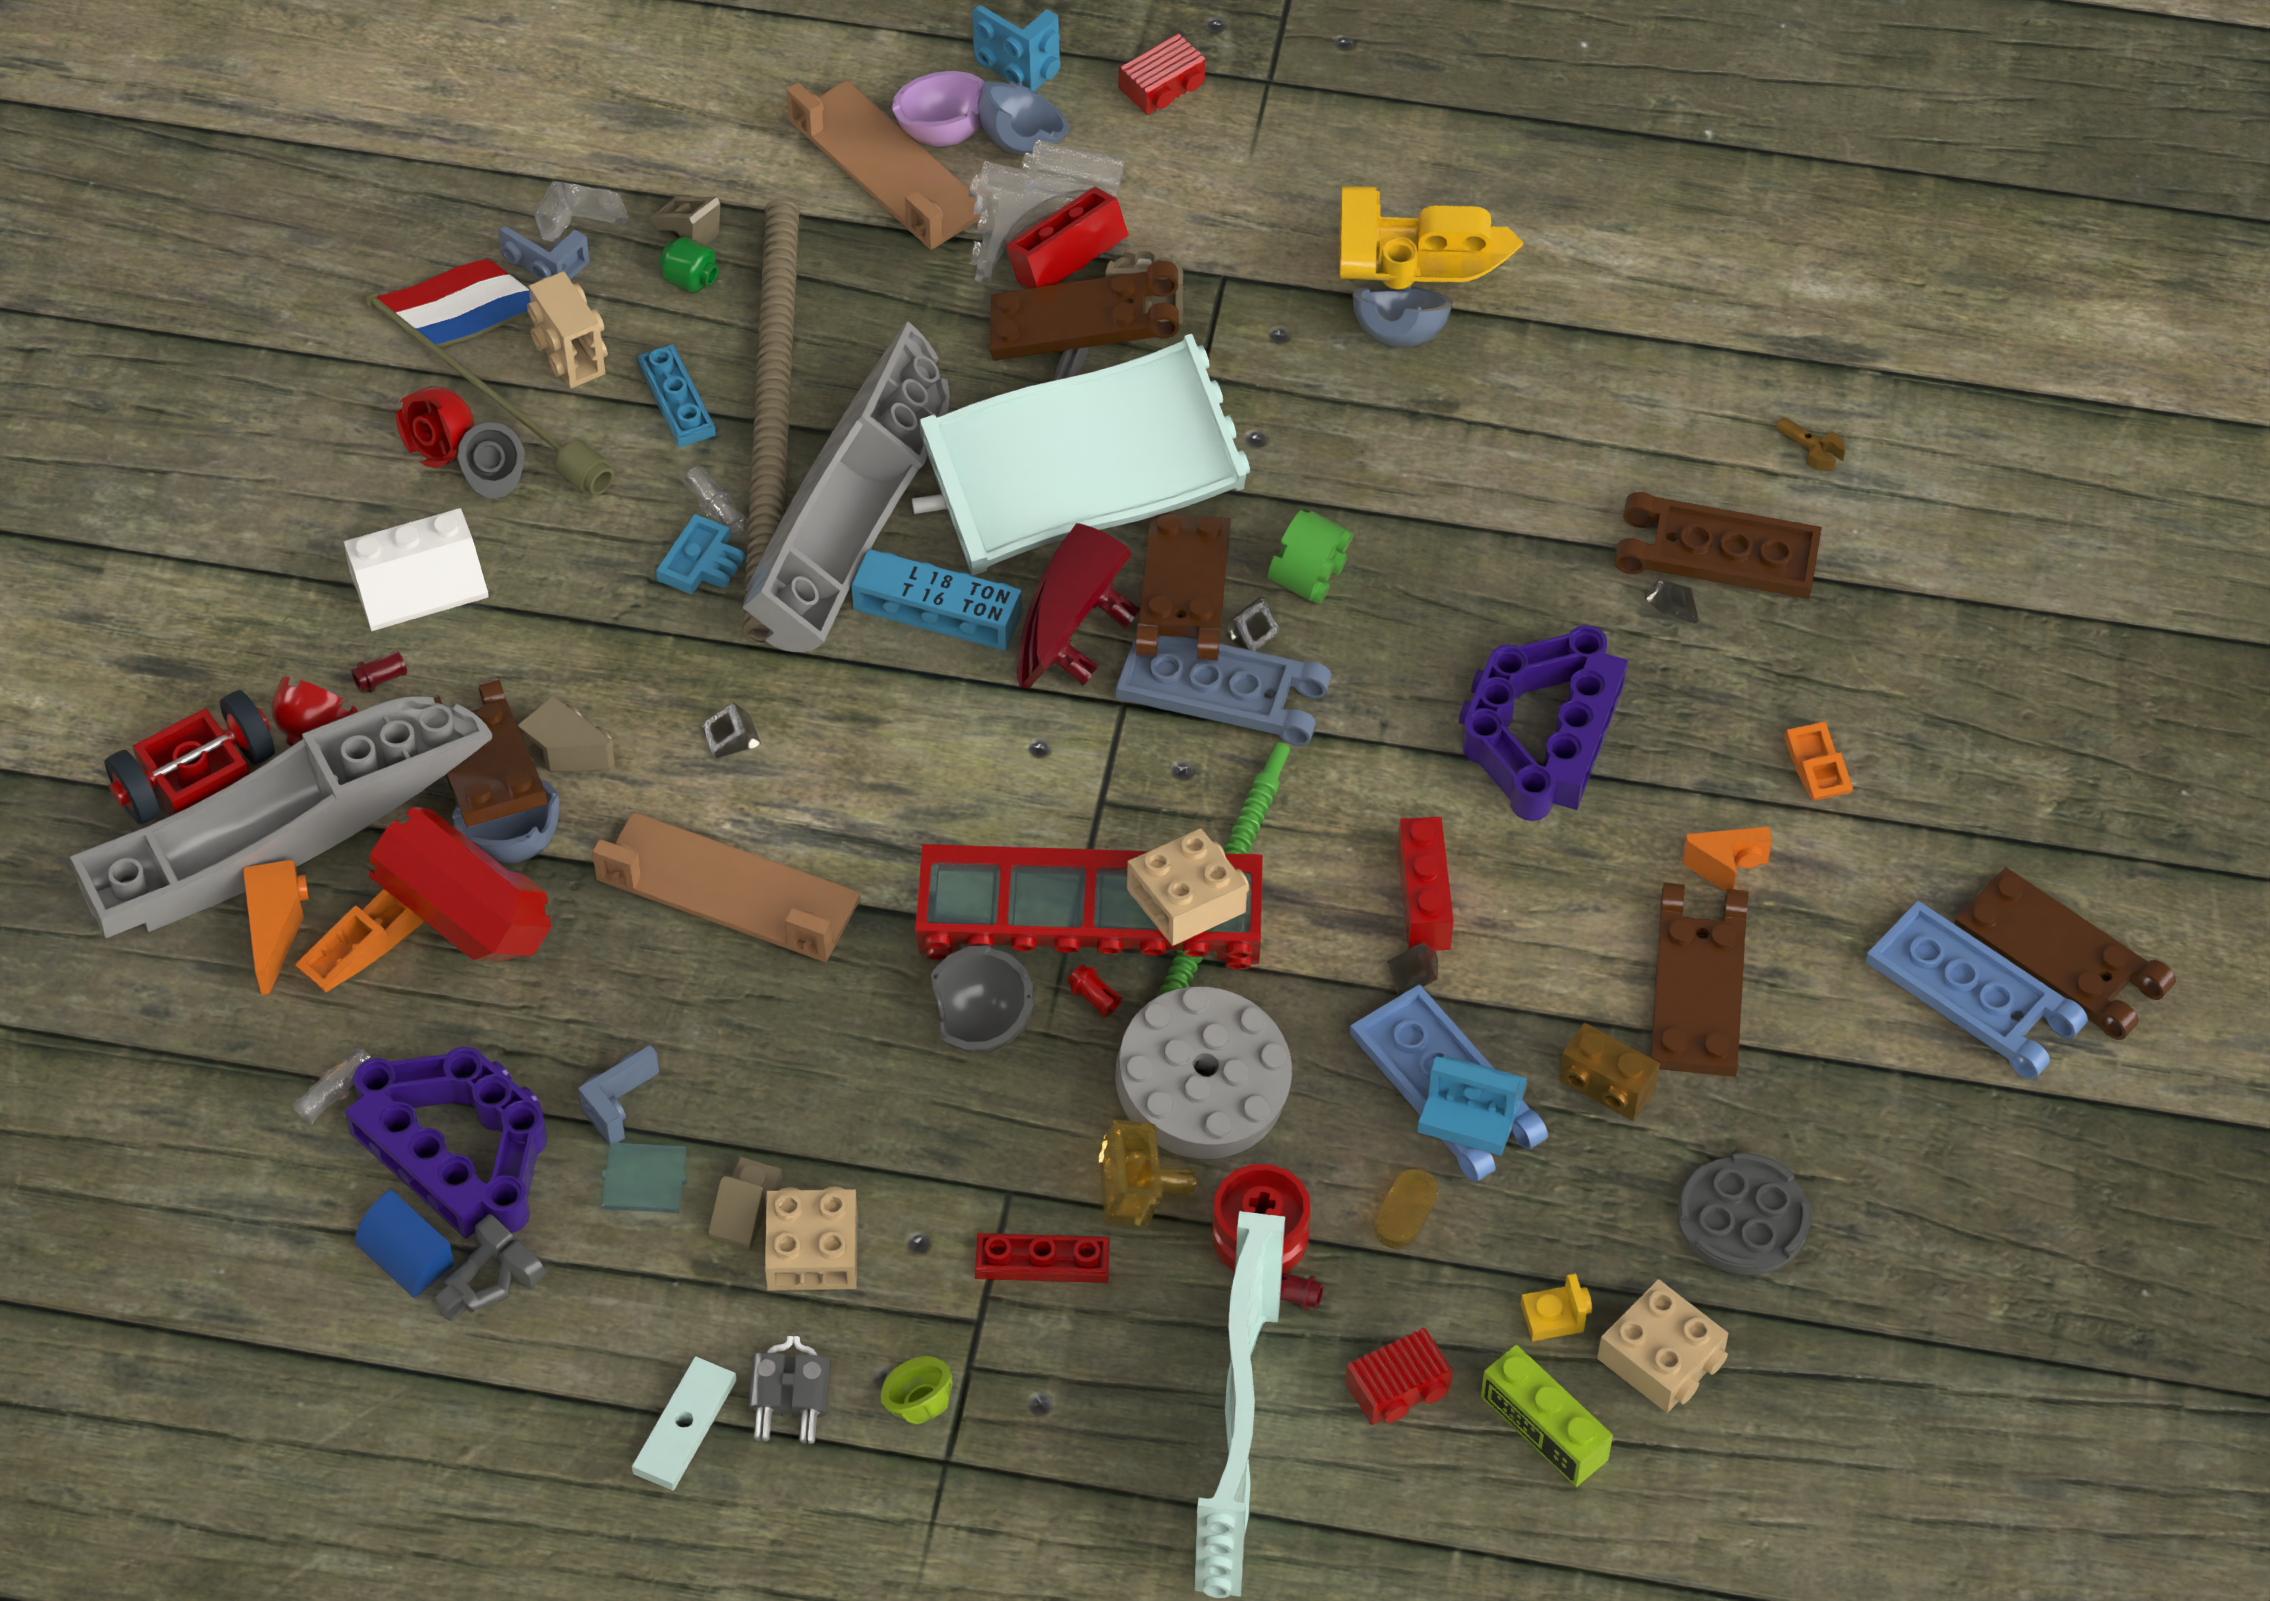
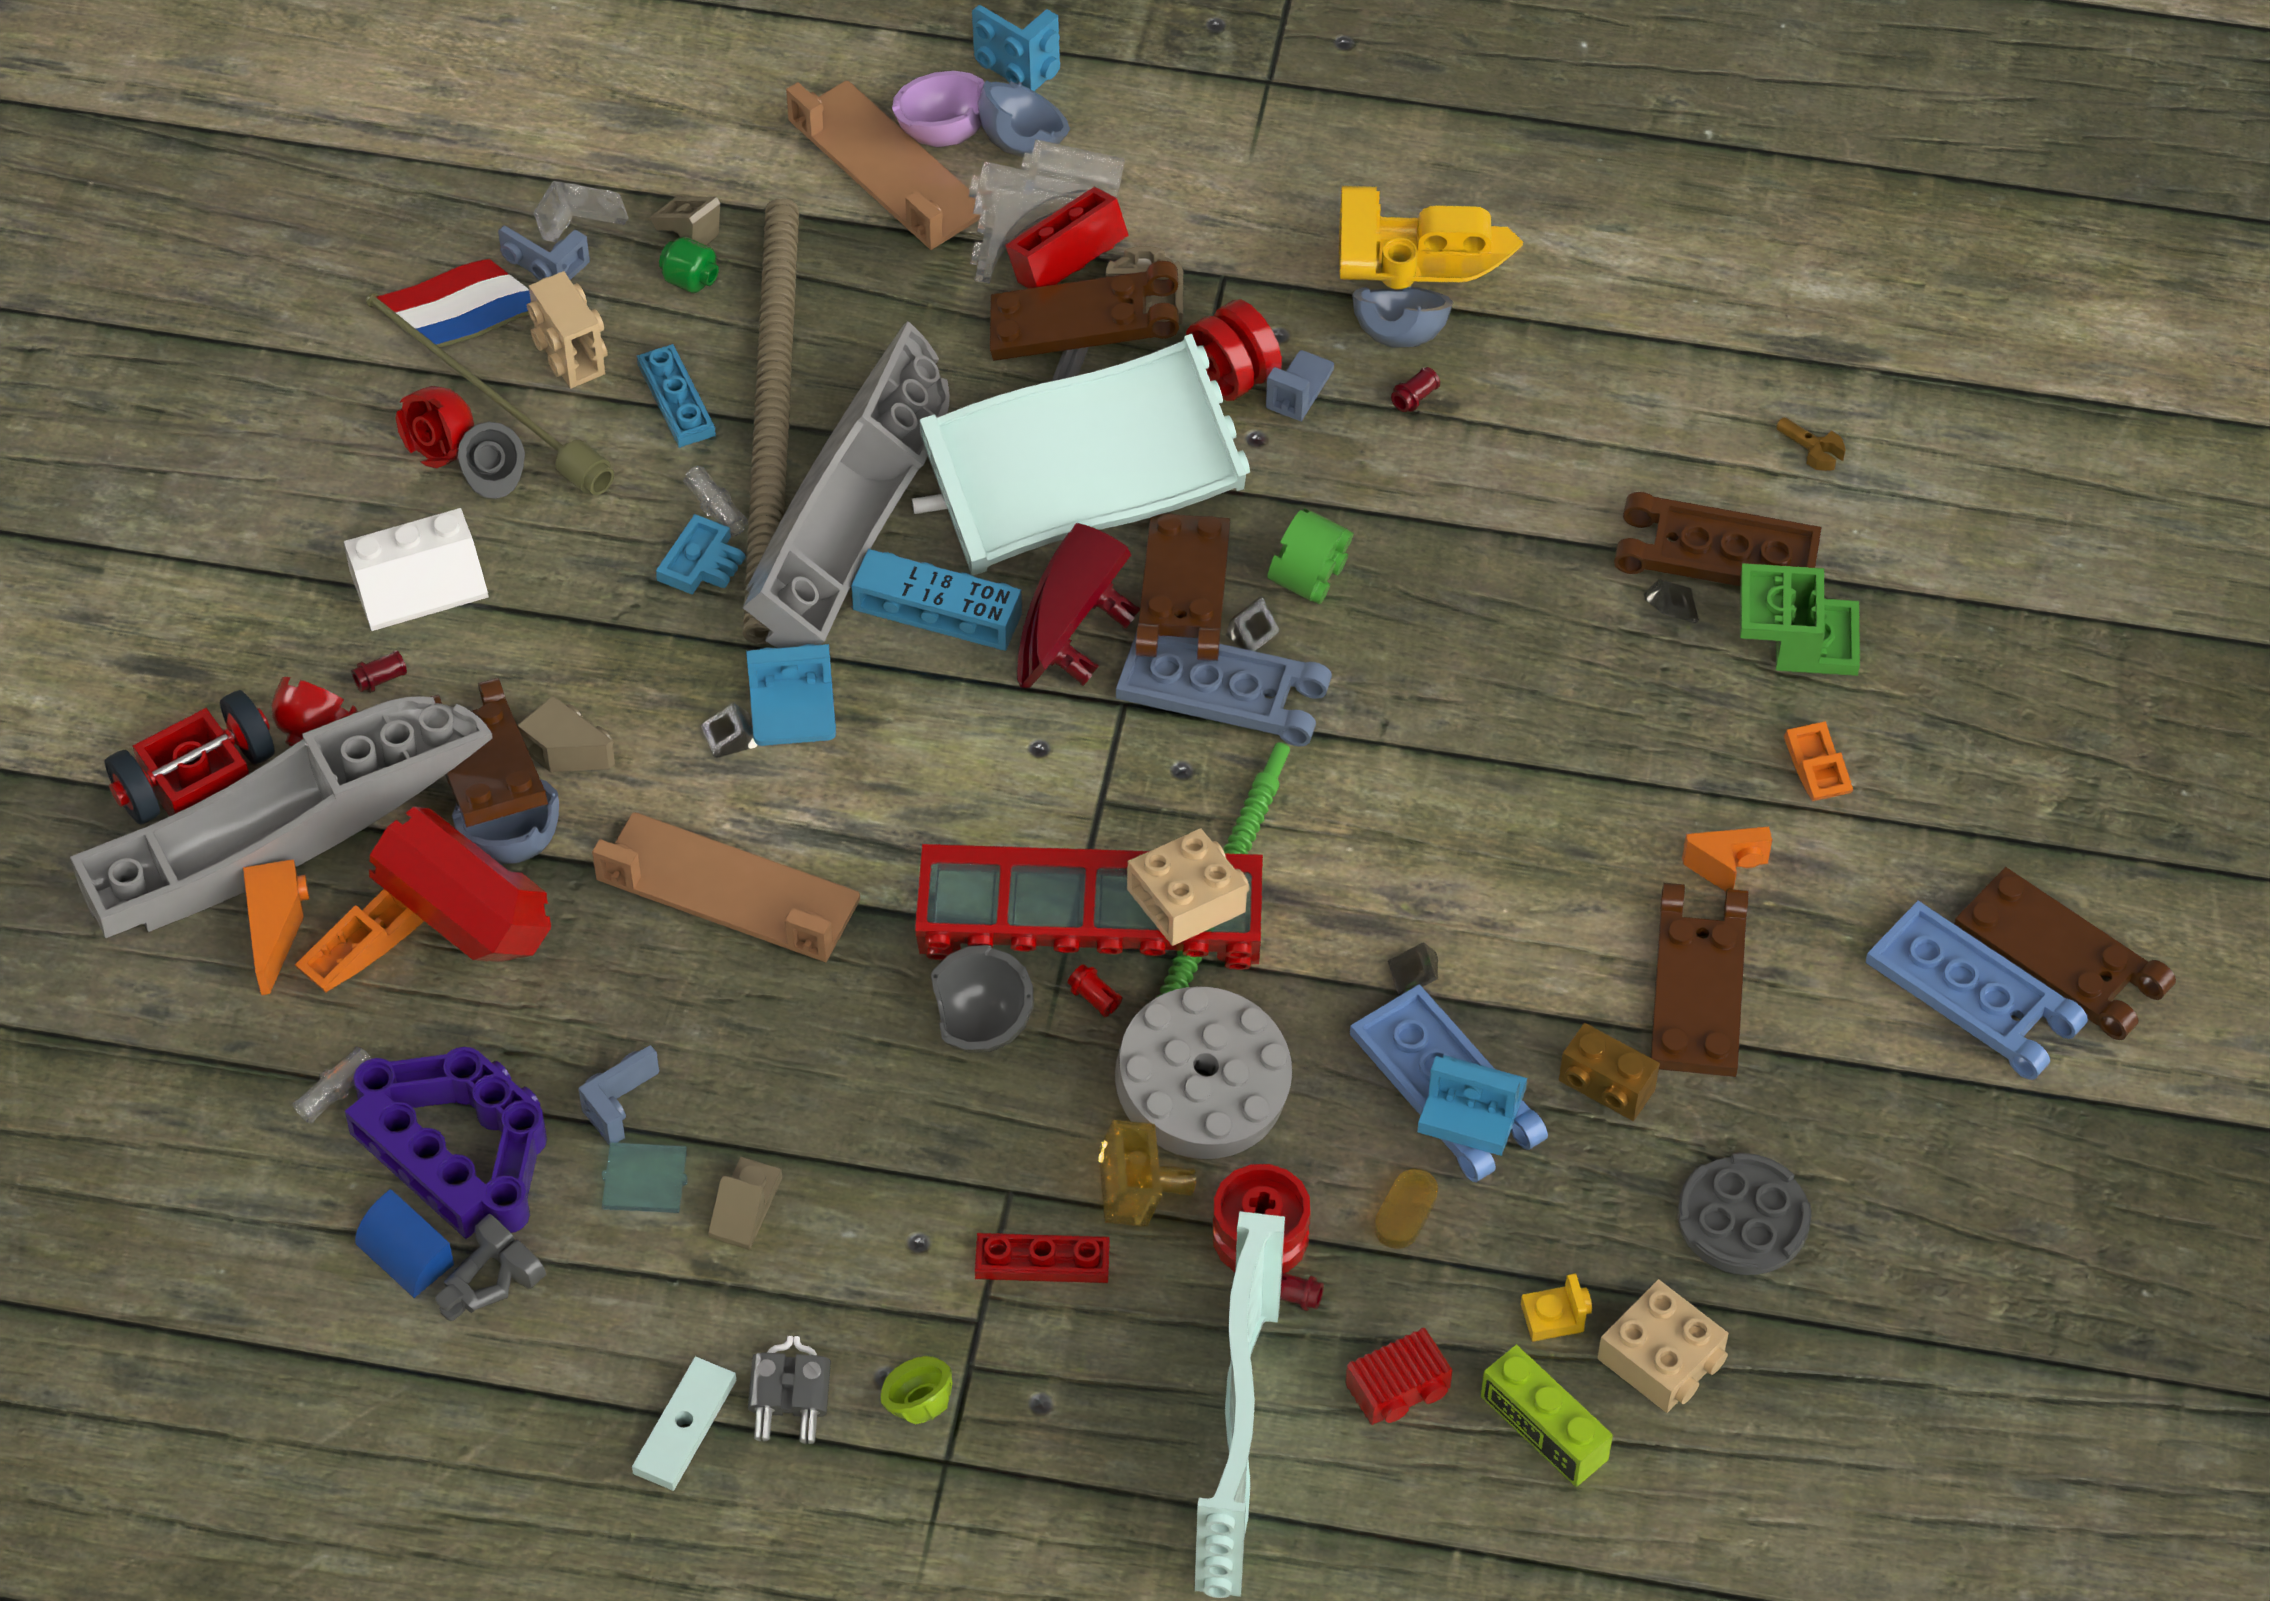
(791, 694): none -> dark azure bracket
(811, 1239): tan brick -> none
(1162, 74): red brick -> none
(1238, 347): none -> red wheel
(1298, 387): none -> sand blue bracket
(1409, 394): none -> dark red pin
(1425, 882): red brick -> none
(1581, 724): dark purple brick -> none
(1791, 609): none -> bright green bracket

